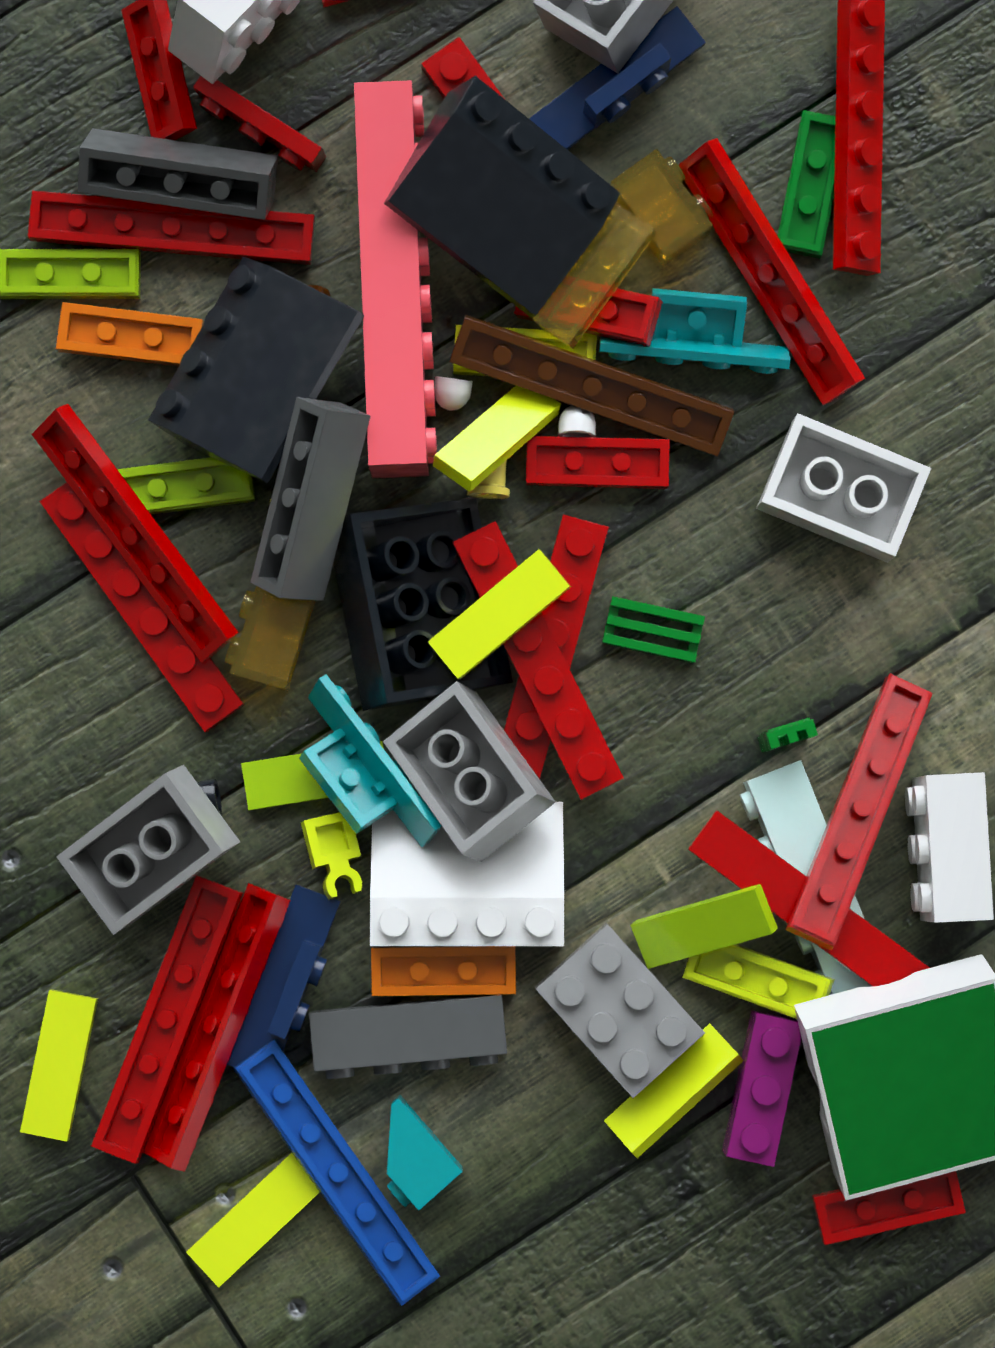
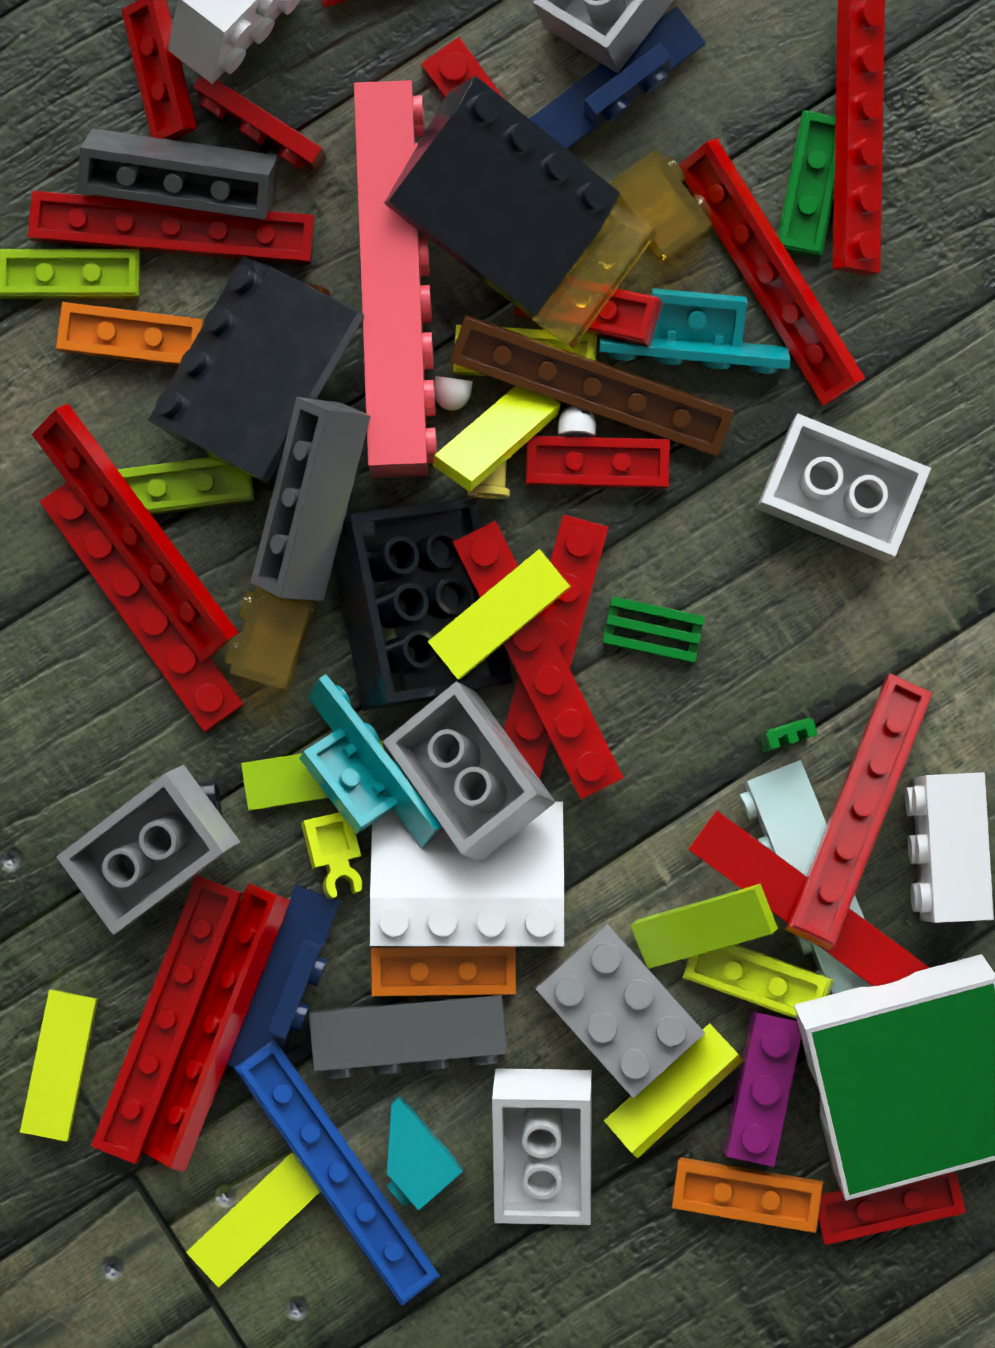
(542, 1146): none -> white slope
(747, 1194): none -> orange plate

